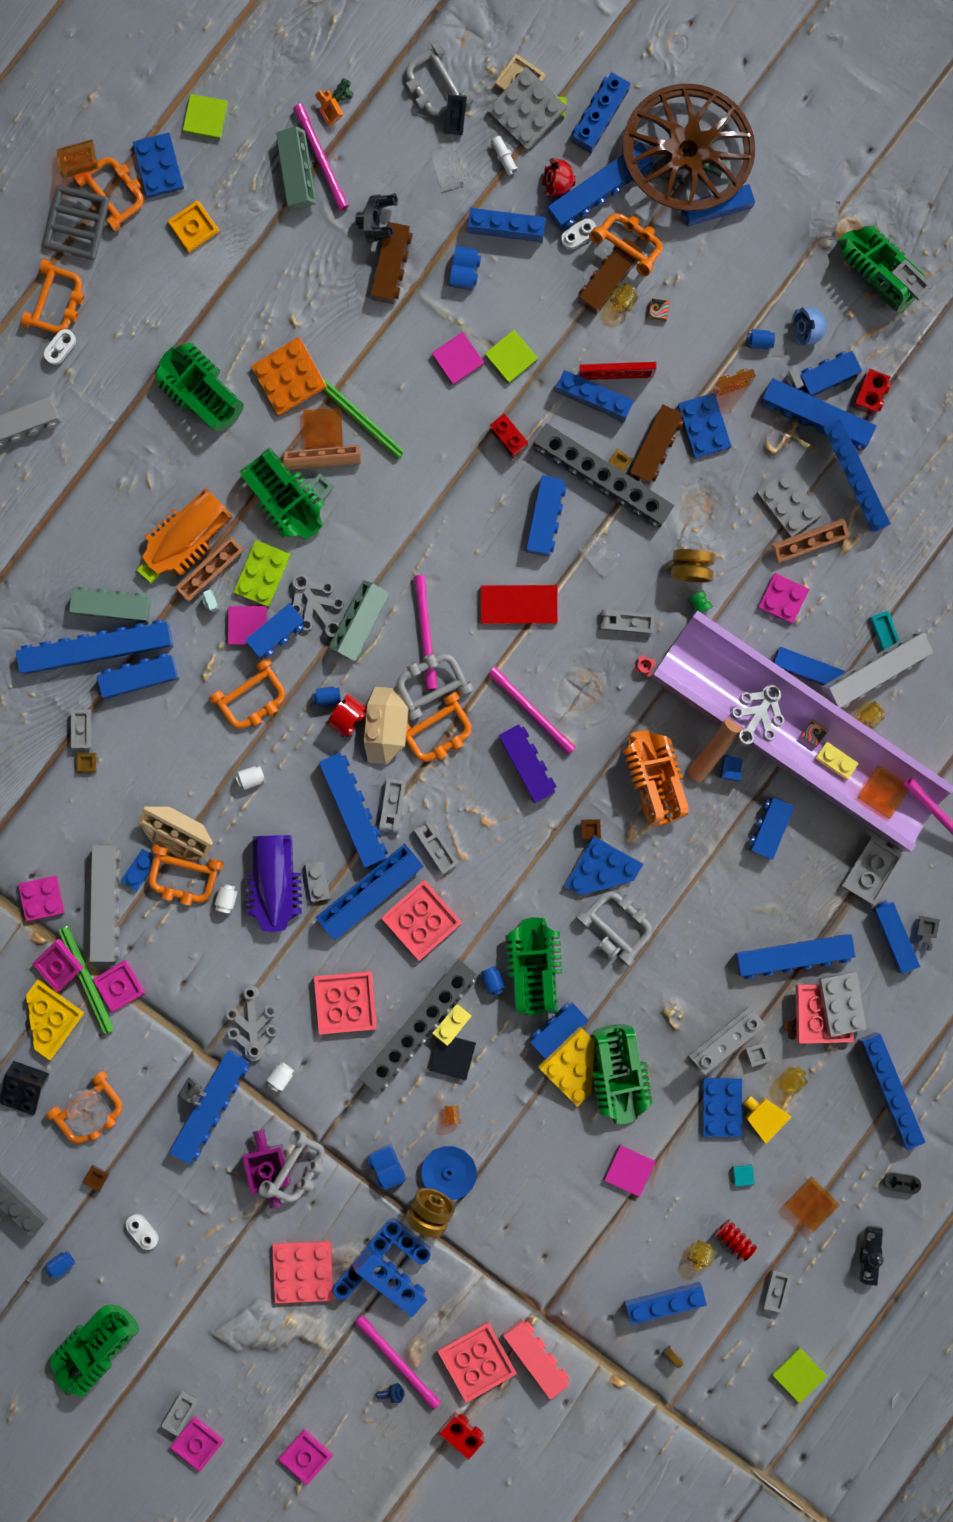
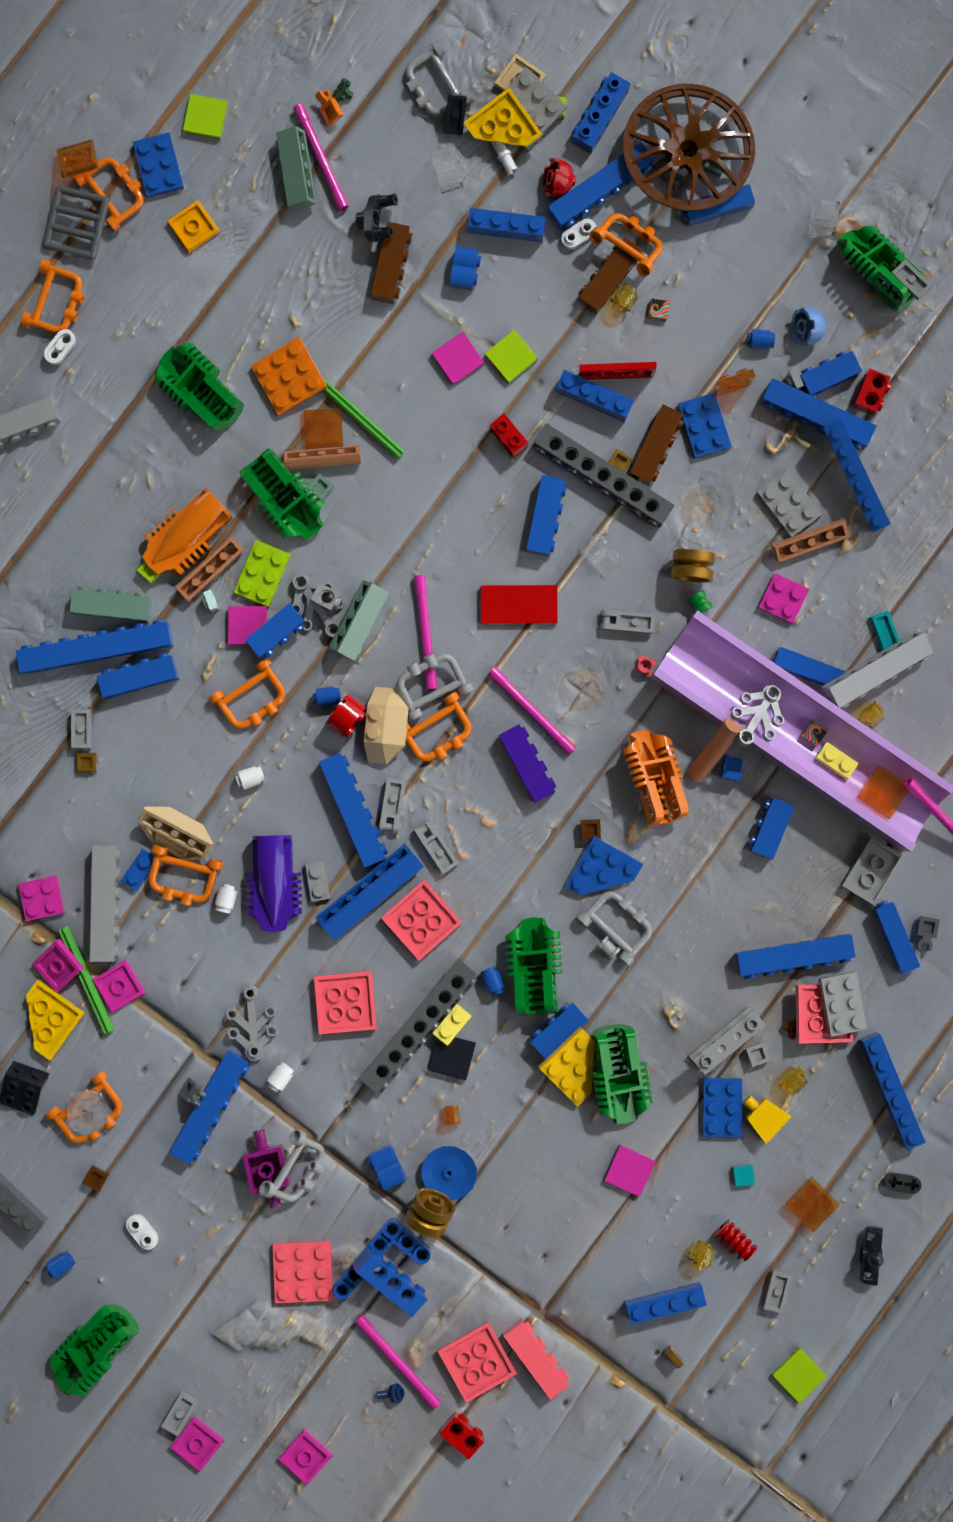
(320, 591): none -> light grey brick
(504, 122): none -> yellow plate

